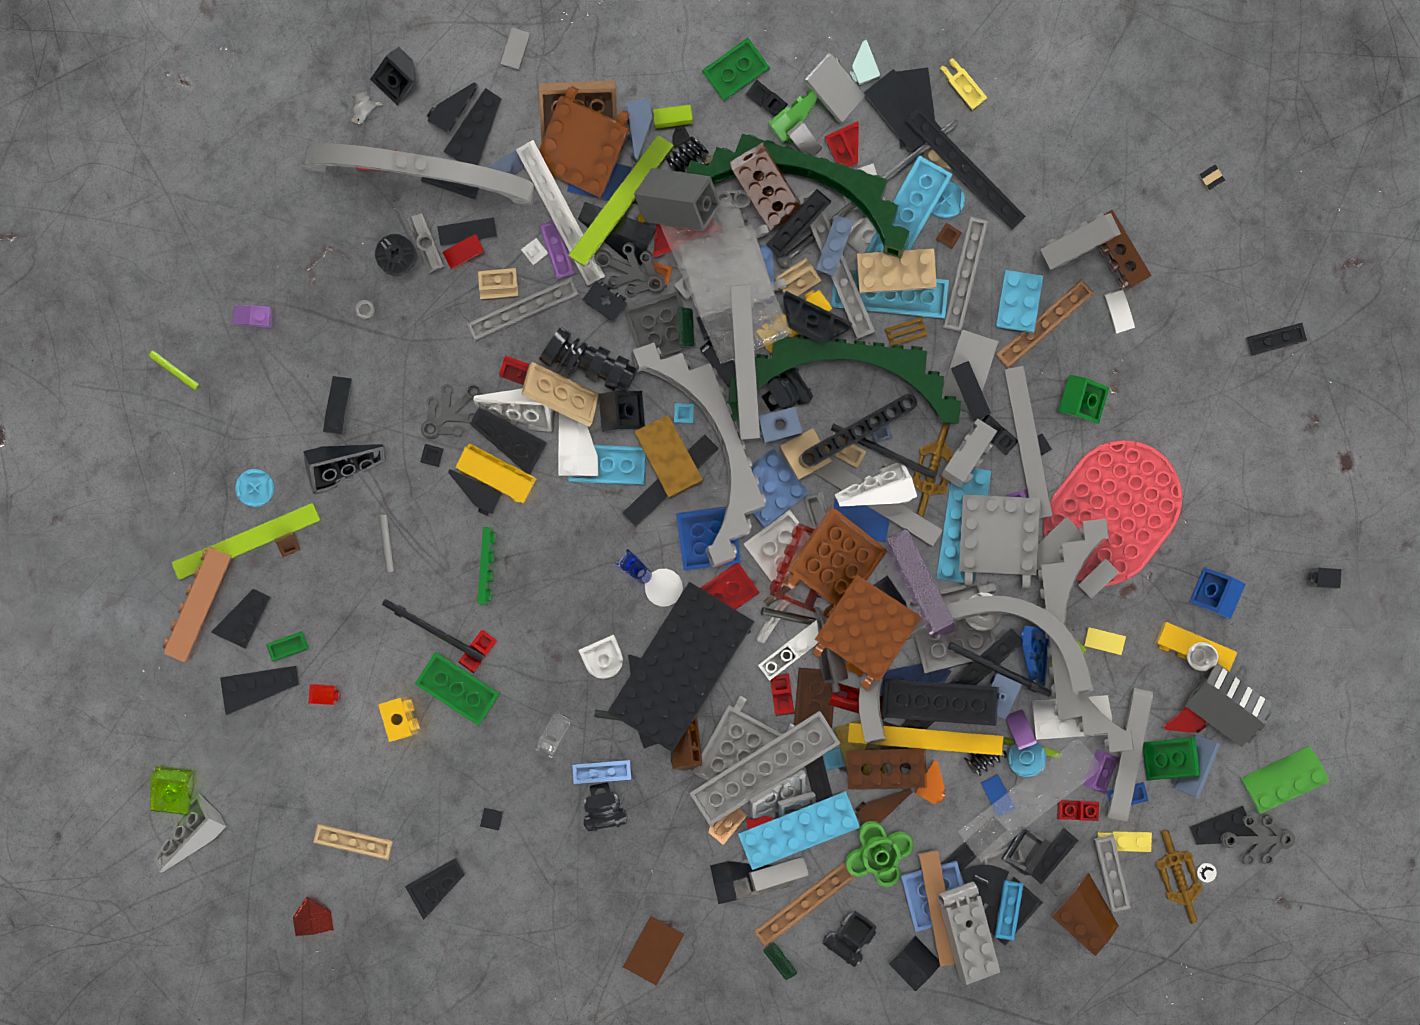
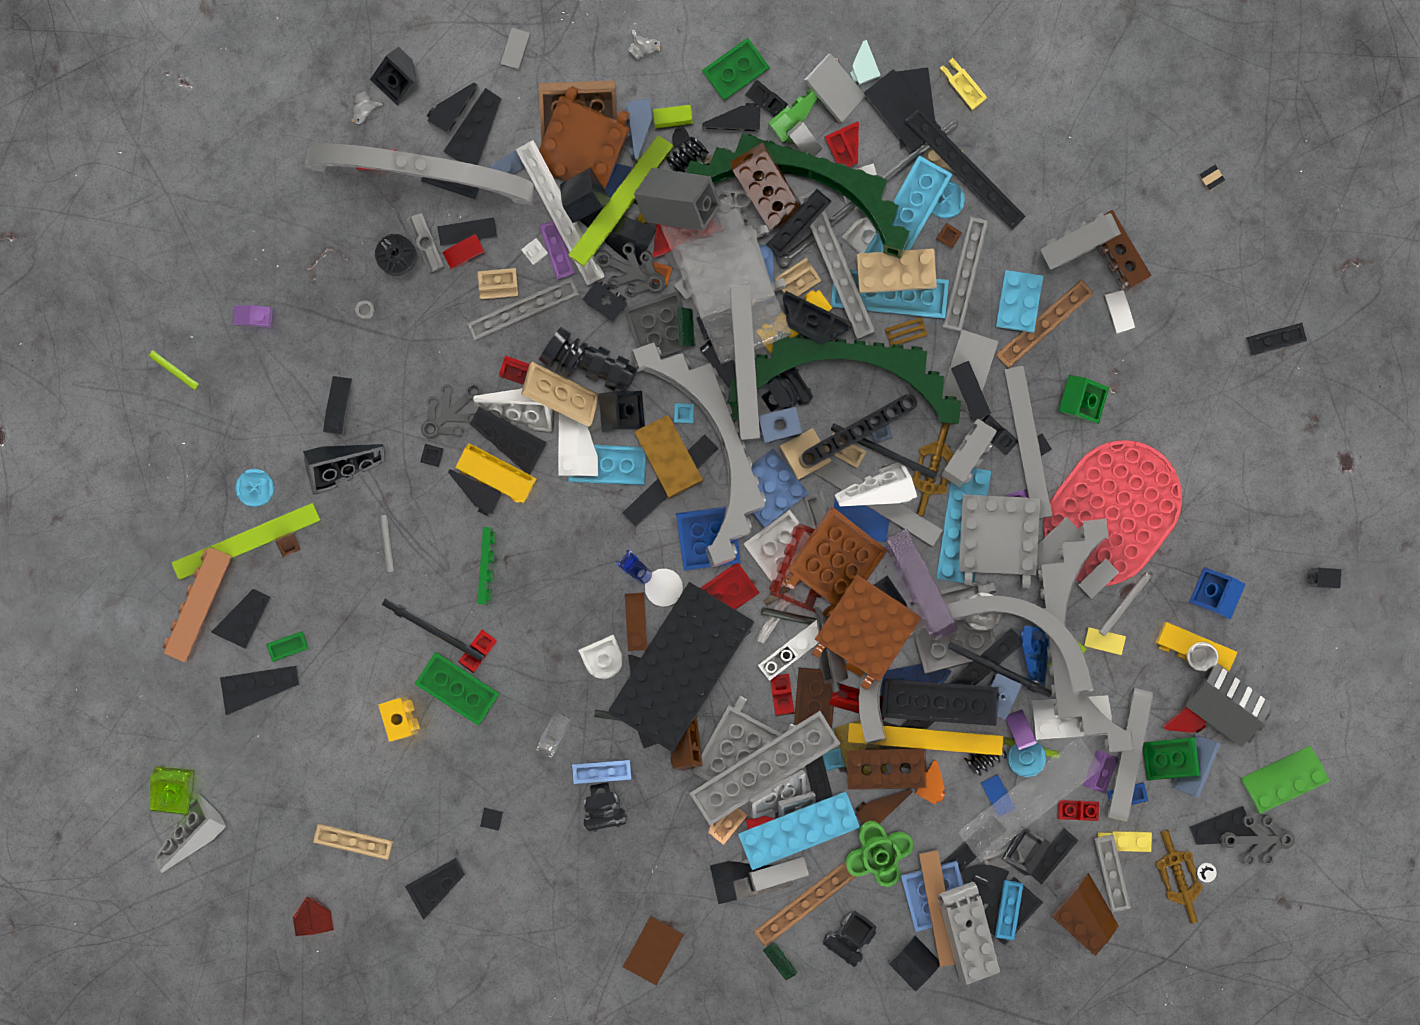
(323, 694): red slope -> none
(583, 195): none -> black slope
(636, 621): none -> reddish brown slope
(643, 46): none -> light grey animal
(739, 119): none -> black slope
(834, 245): sand blue plate -> none
(1125, 603): none -> light grey piece

